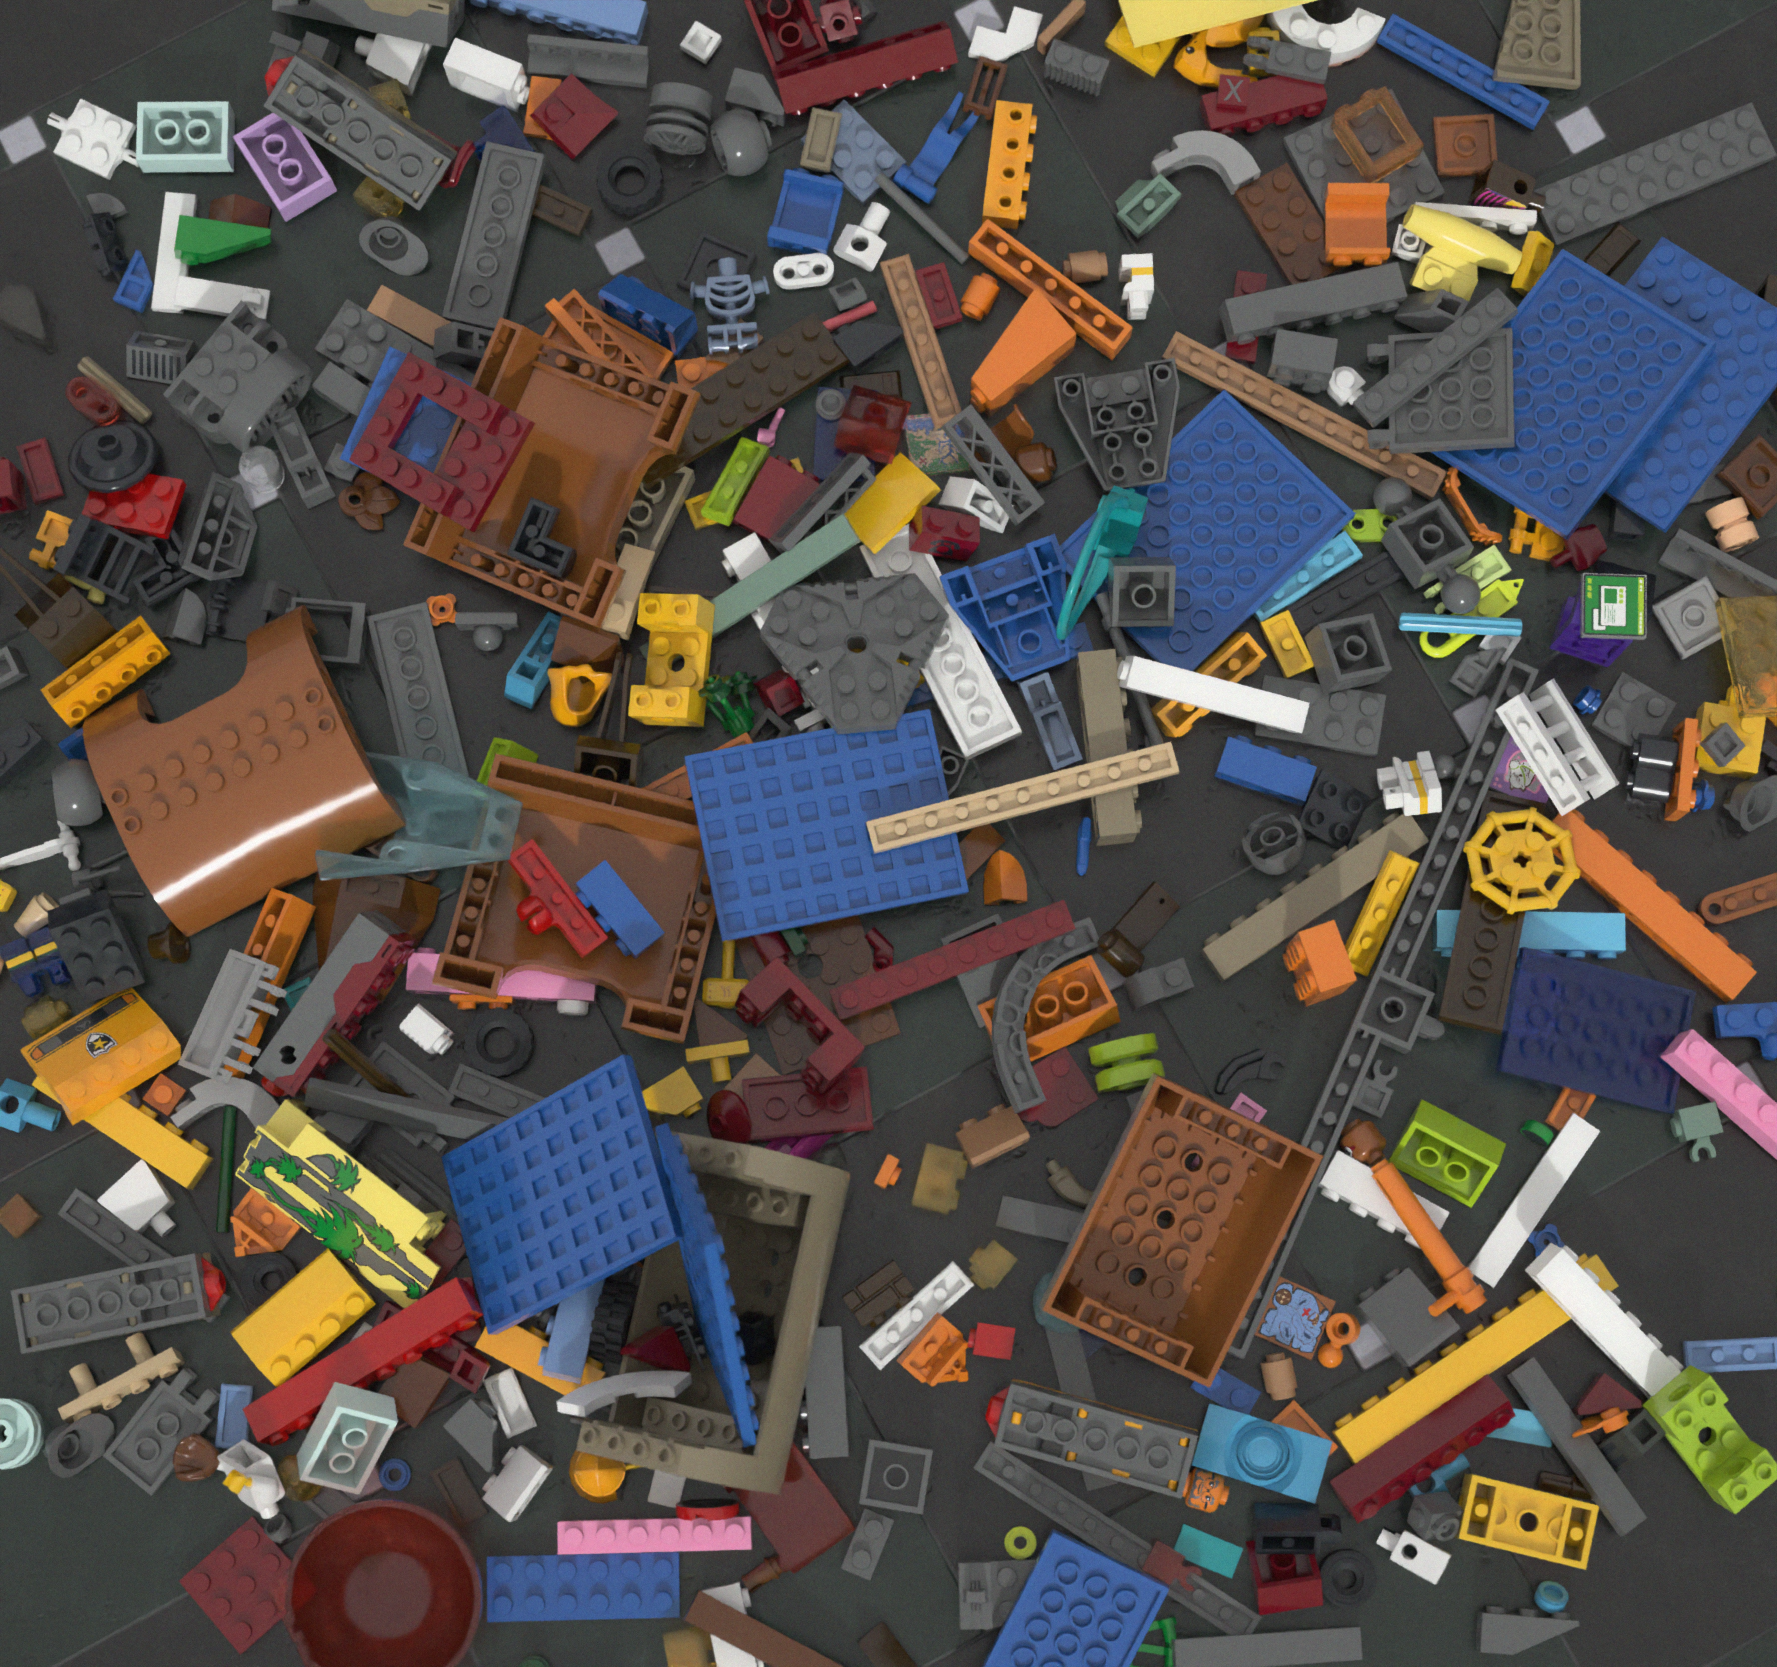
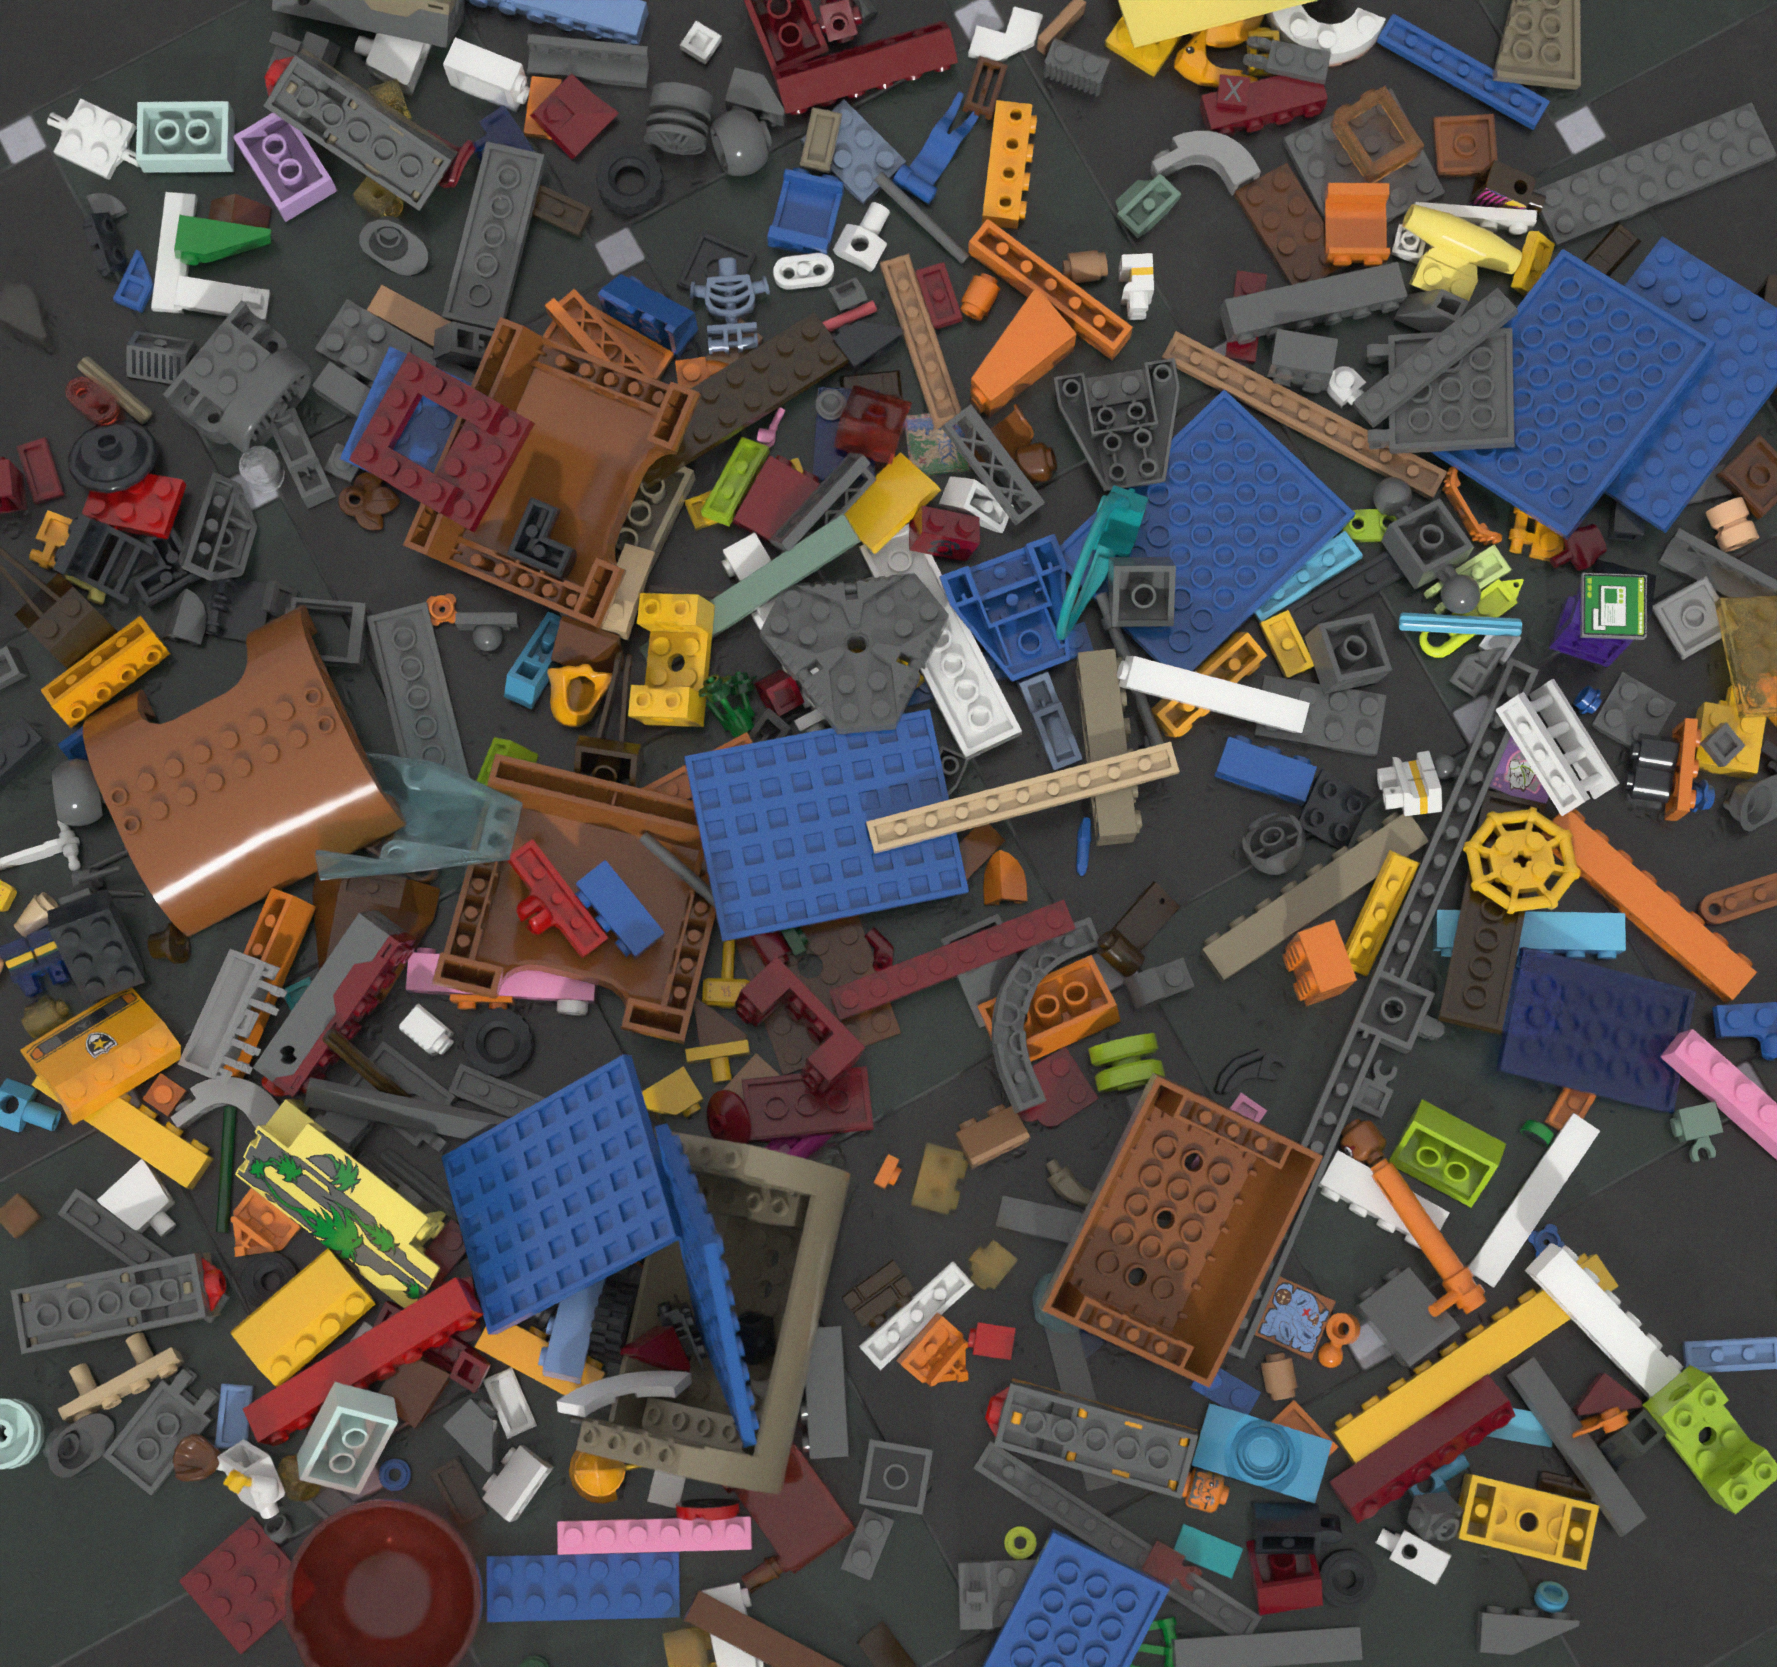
(677, 866): none -> dark grey bar

